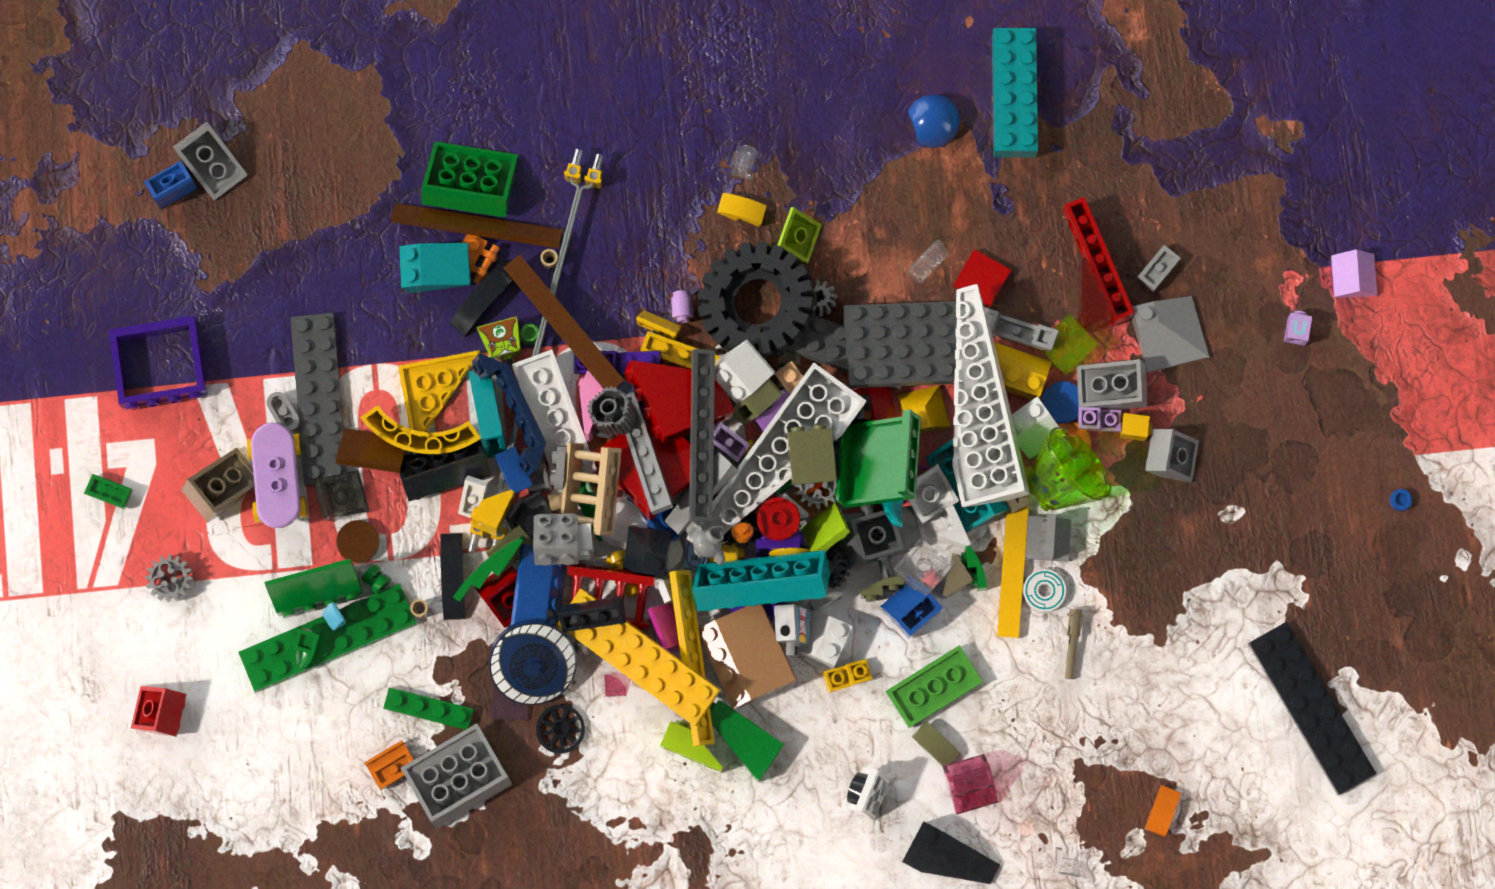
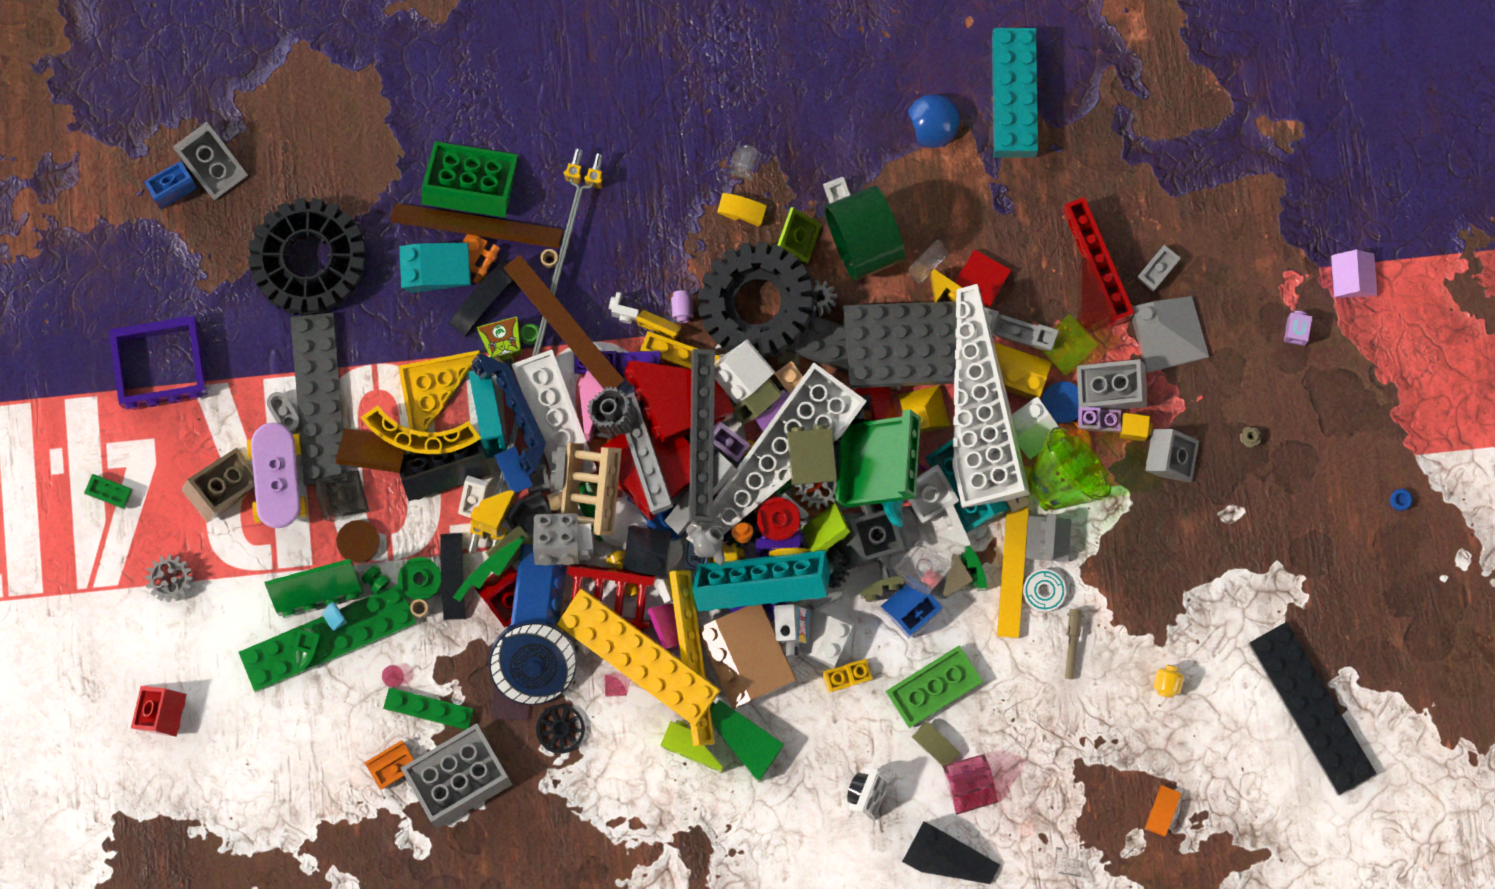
(306, 293): none -> black tyre
(392, 676): none -> clear pink tile
(411, 570): none -> green plate
(592, 614): black slope -> none
(625, 314): none -> white bracket
(836, 189): none -> white bracket
(865, 233): none -> dark green wheel
(942, 284): none -> yellow slope
(1168, 681): none -> yellow head
(1244, 437): none -> dark tan plate

